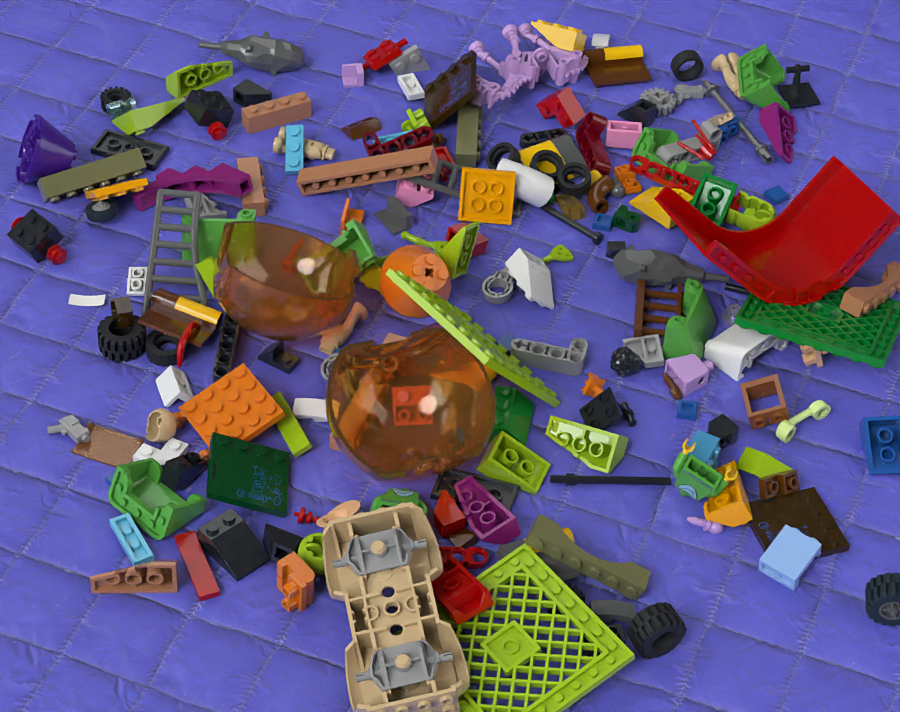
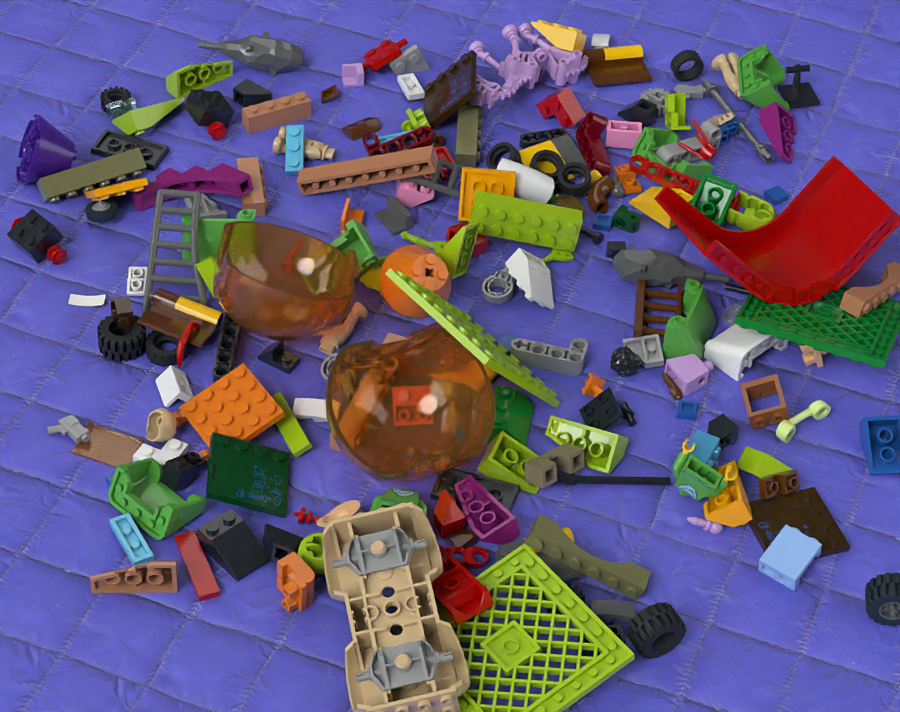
(329, 93): none -> reddish brown slope
(526, 220): none -> lime brick
(544, 468): none -> dark tan arch
(675, 111): none -> lime panel

